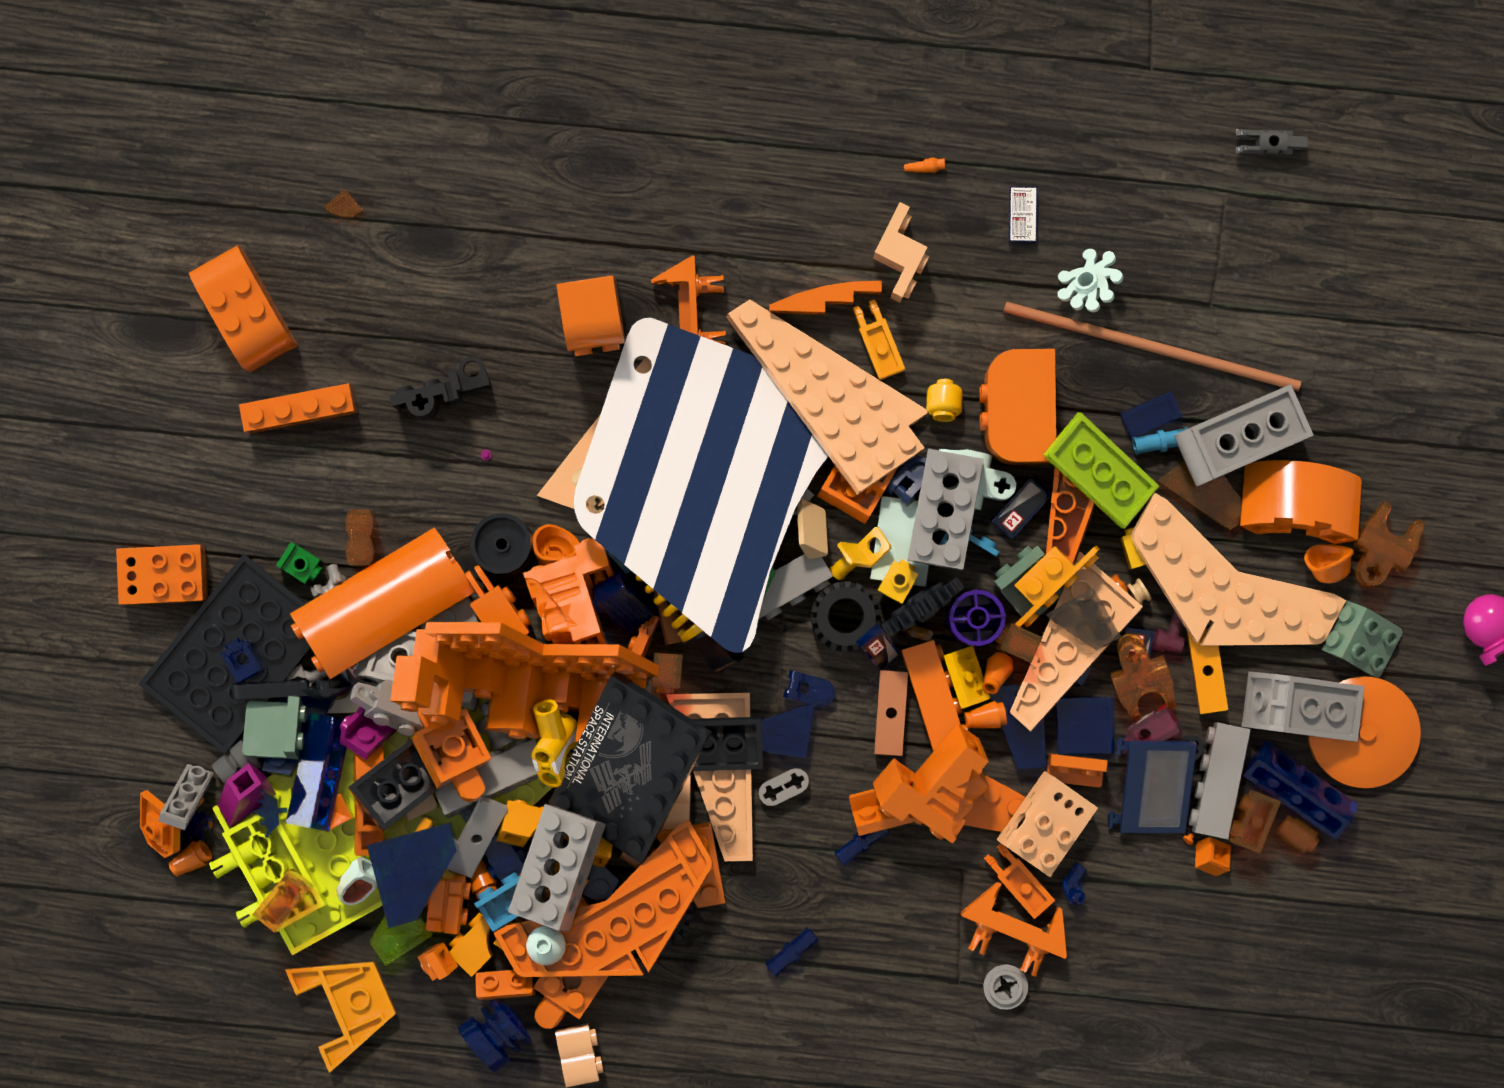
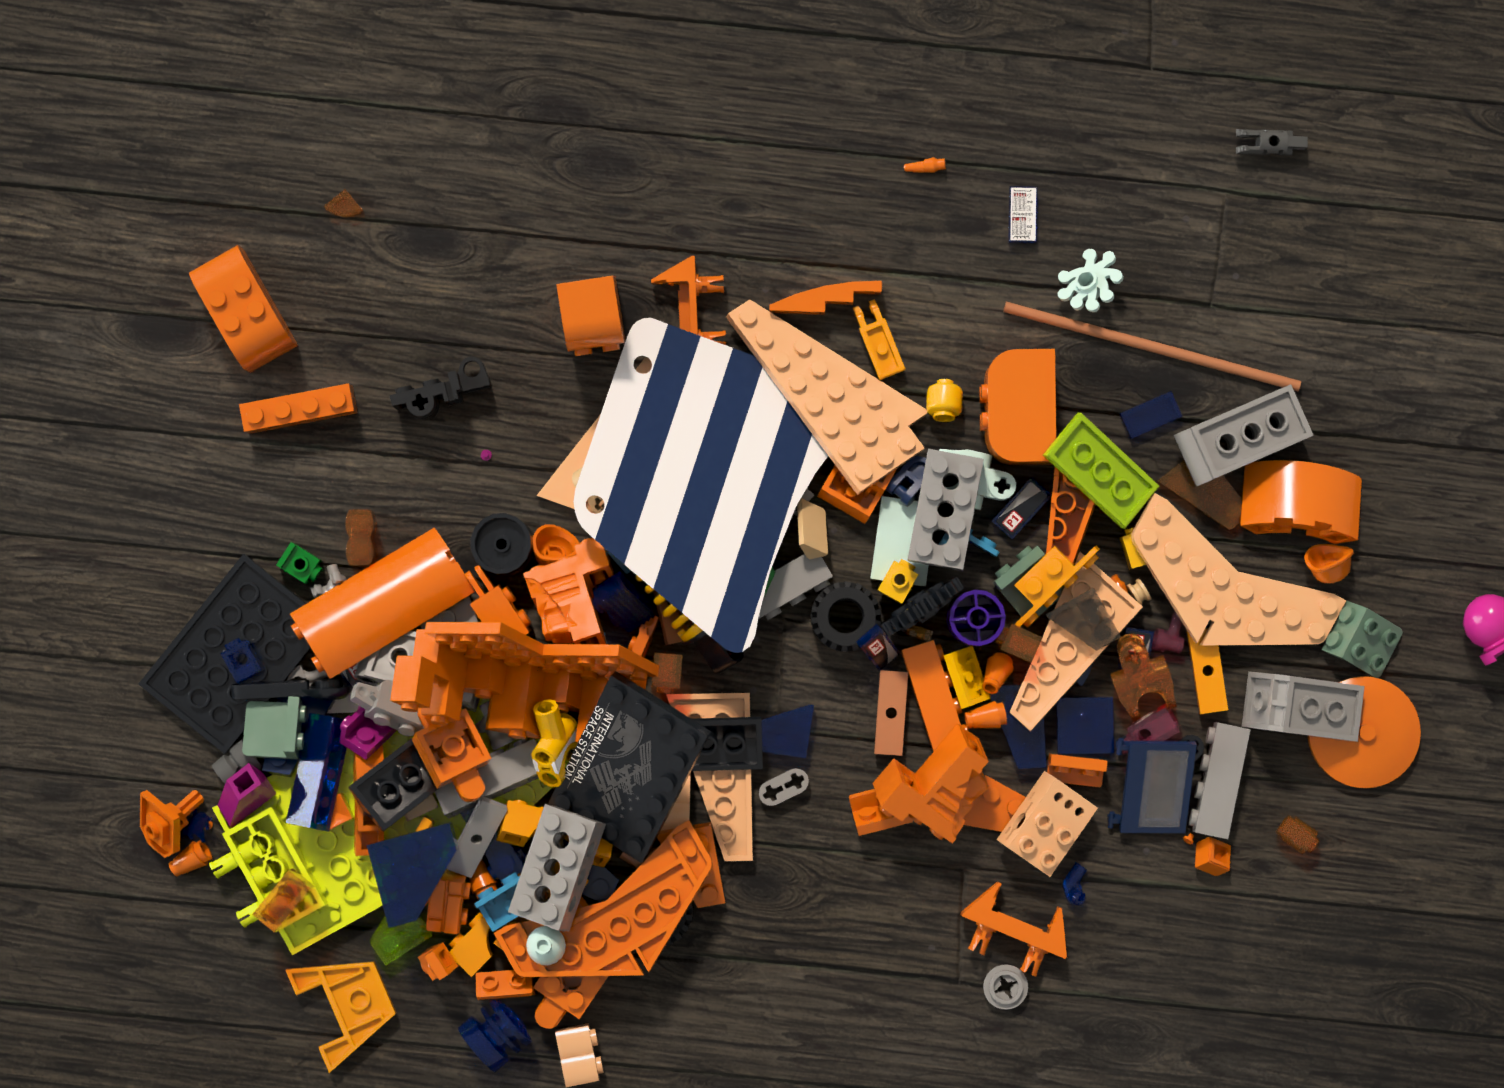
(162, 574): orange piece -> none
(186, 796): light grey tile -> none
(269, 812): piece -> none
(357, 882): light aqua rock -> none
(792, 951): clear blue pin -> none
(819, 691): clear blue plate -> none
(858, 845): clear blue pin -> none
(859, 554): yellow bracket -> none
(901, 253): light nougat bracket -> none
(1021, 883): orange hinge -> none
(1154, 442): dark azure pin -> none
(1254, 821): clear orange brick -> none
(1301, 790): clear blue brick -> none
(1383, 548): clear orange piece -> none

